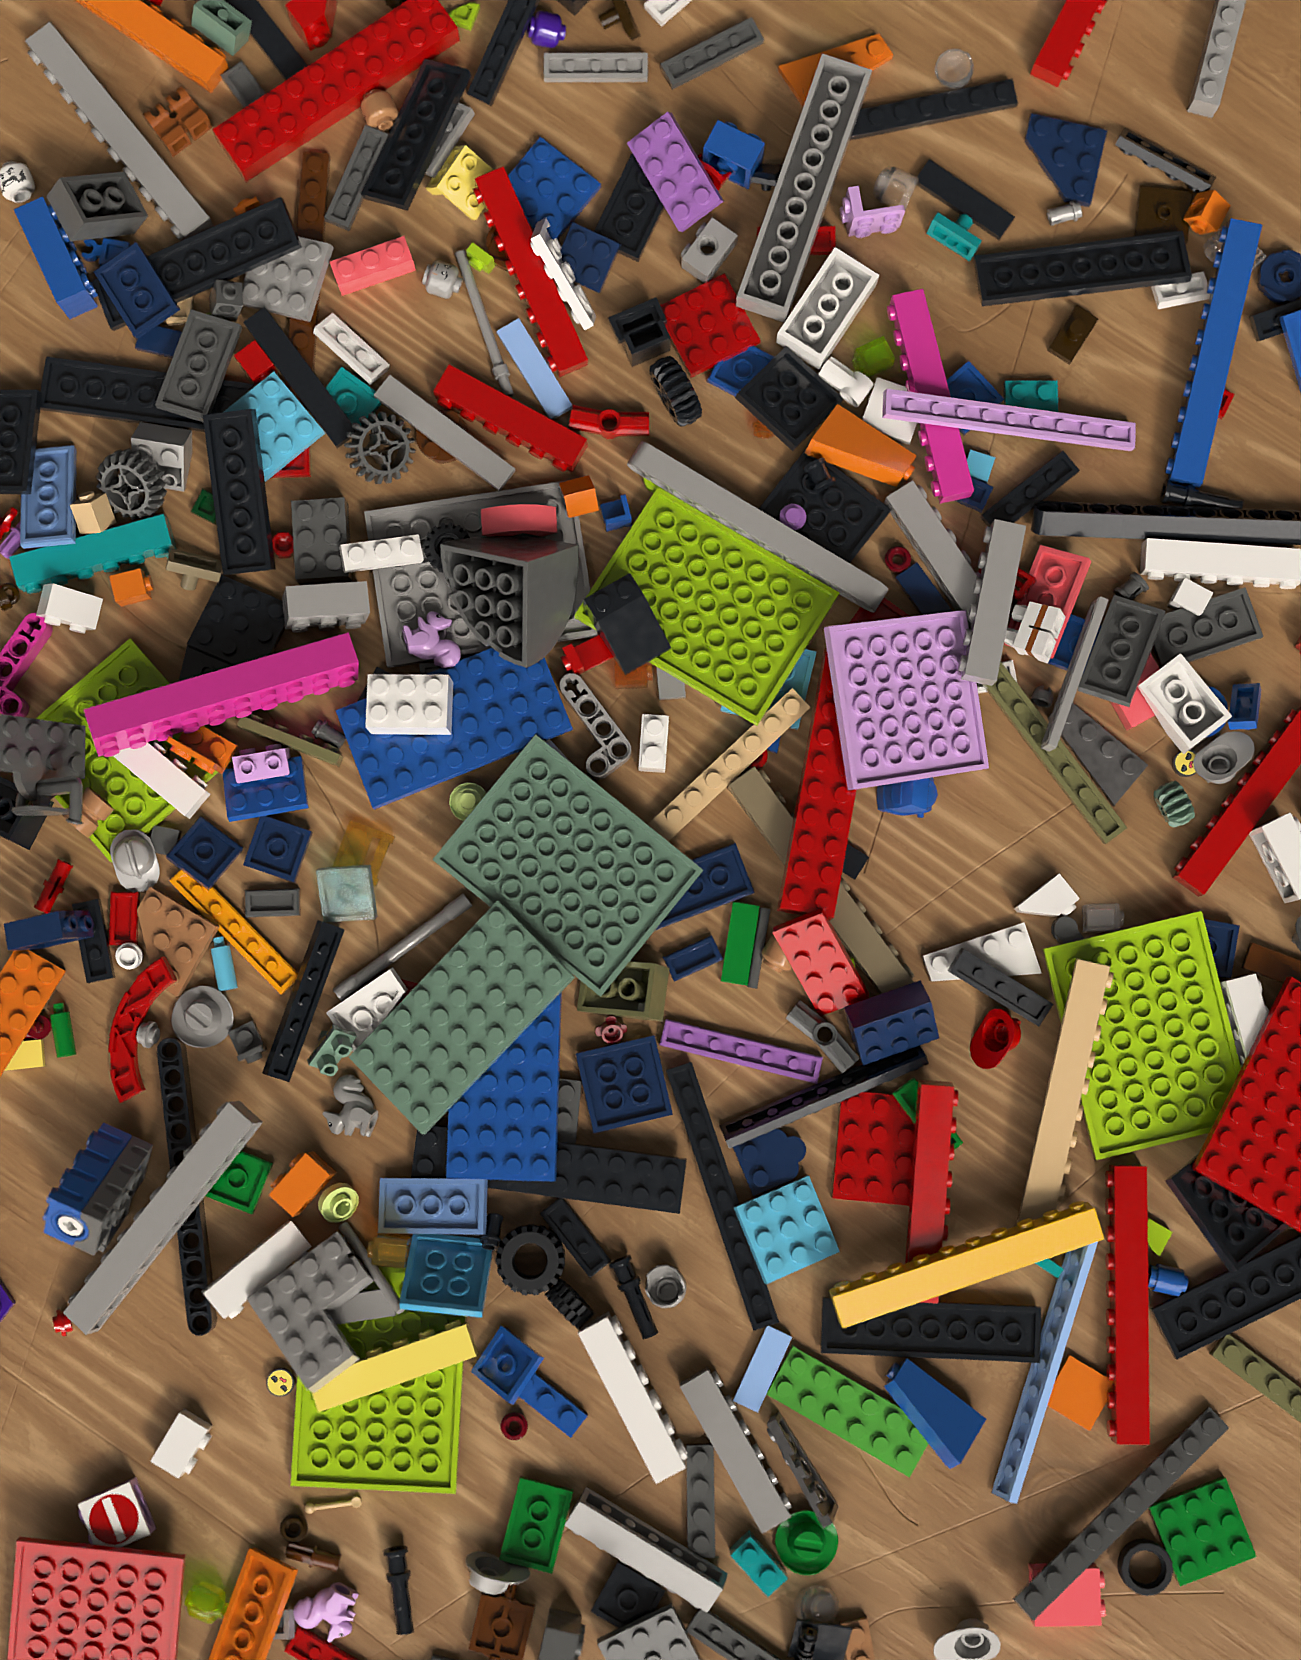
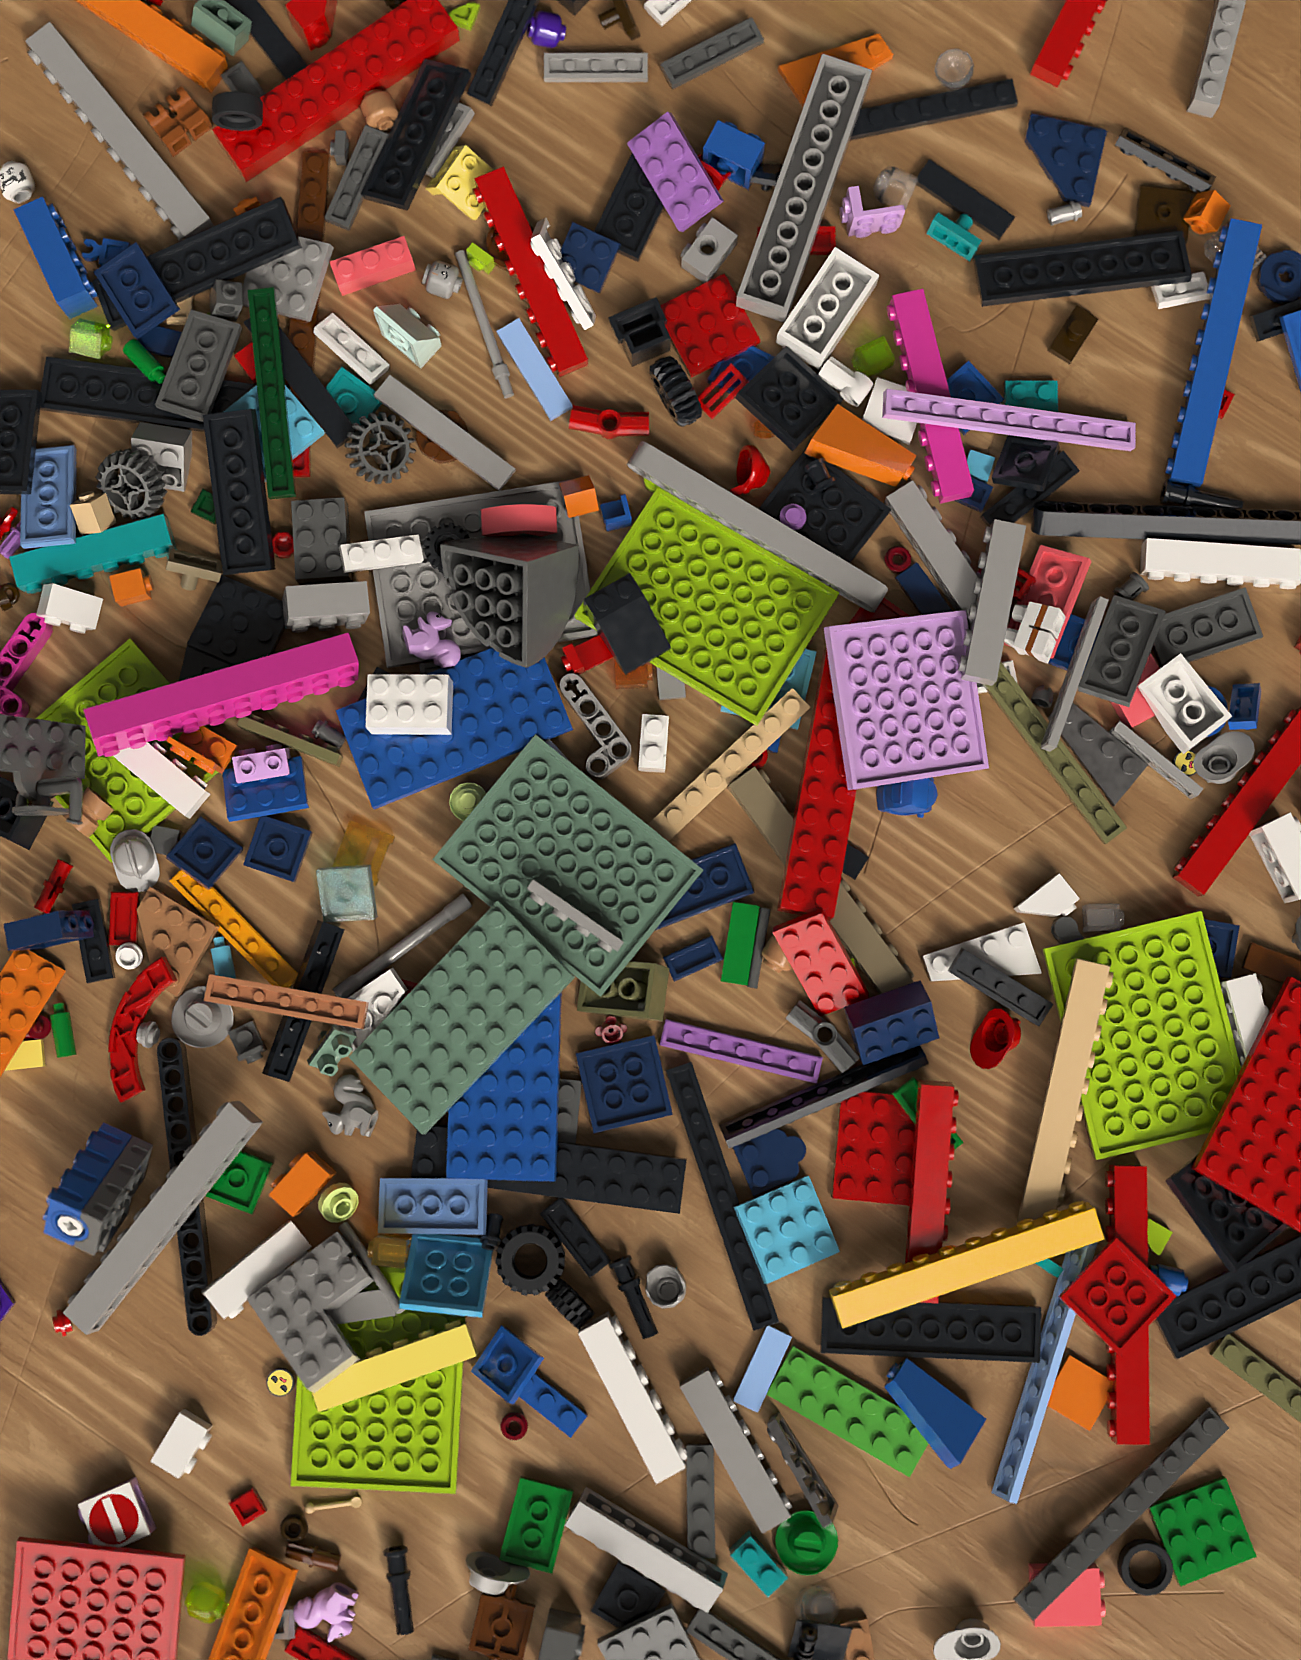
(90, 338): none -> clear neon green brick
(97, 206): dark grey brick -> none
(144, 361): none -> green cylinder
(237, 111): none -> black tyre
(247, 1506): none -> red tile
(271, 393): none -> dark green plate
(272, 903): dark grey tile -> none
(286, 1001): none -> nougat plate
(340, 148): none -> dark grey plate
(407, 333): none -> light aqua slope
(510, 418): red brick -> none
(551, 187): blue plate -> none
(583, 923): none -> light grey plate
(738, 375): none -> red tile
(751, 470): none -> red hat
(1025, 462): none -> black plate
(1117, 1296): none -> red plate
(1155, 760): none -> light grey tile
(1174, 804): sand green gear -> none
(1190, 596): white panel -> none

